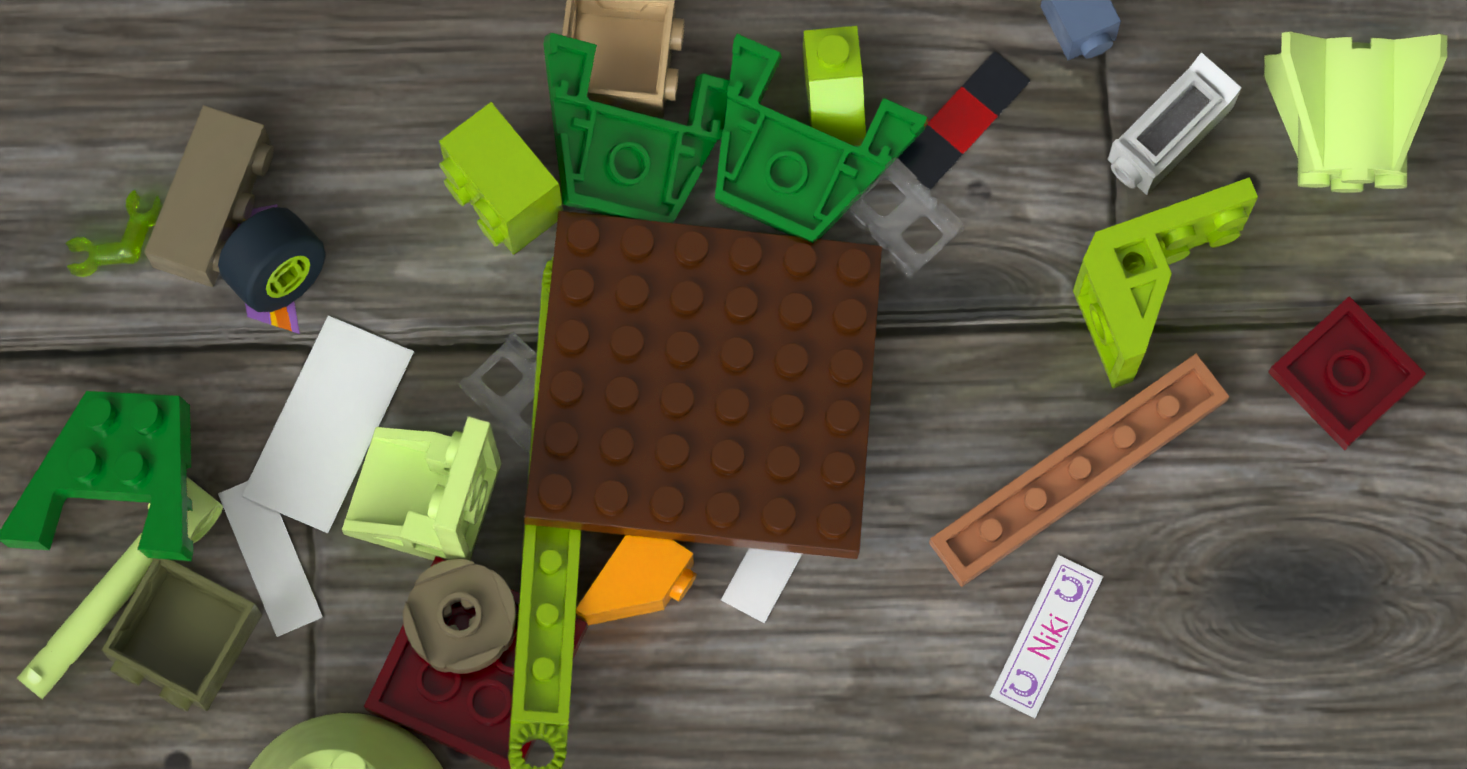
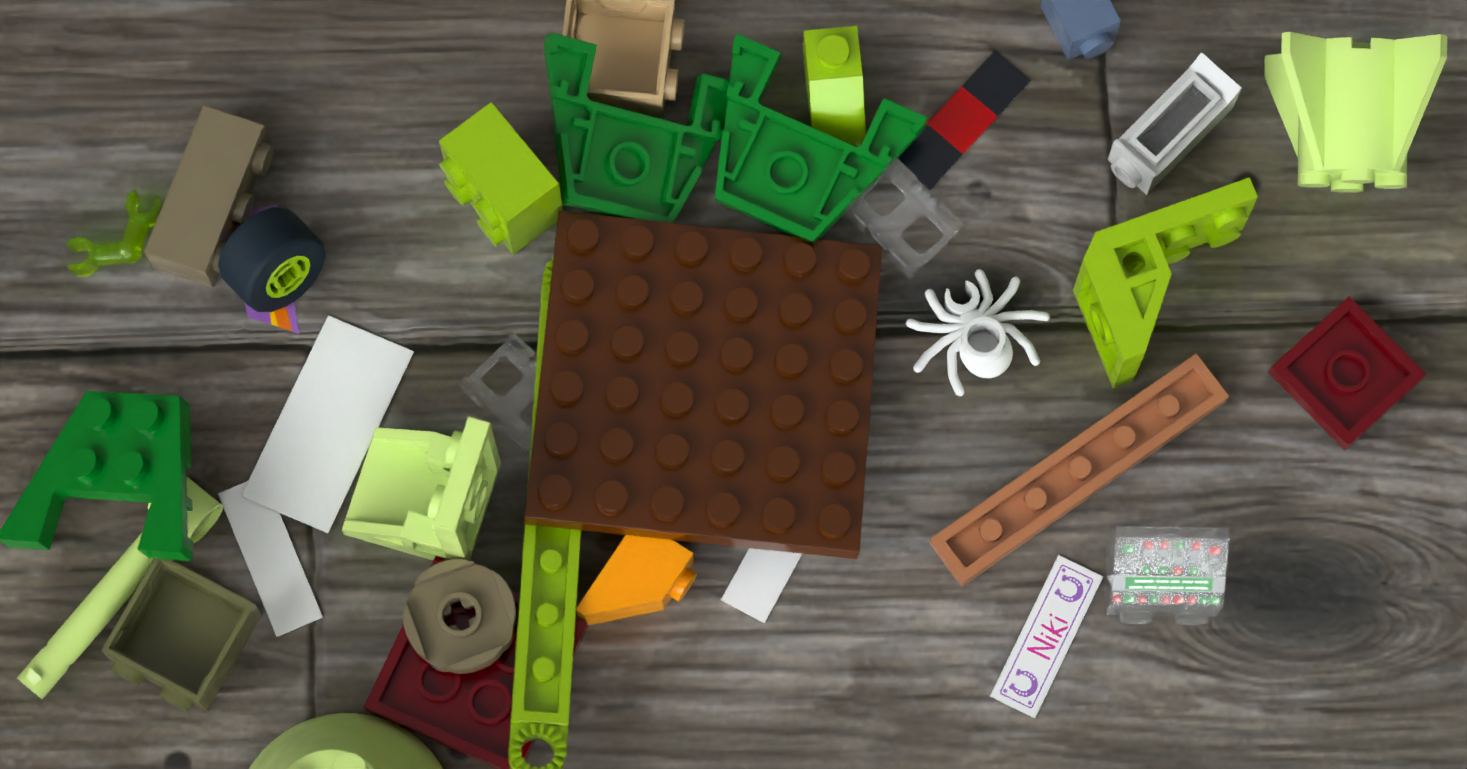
(976, 331): none -> white animal
(1166, 573): none -> clear slope

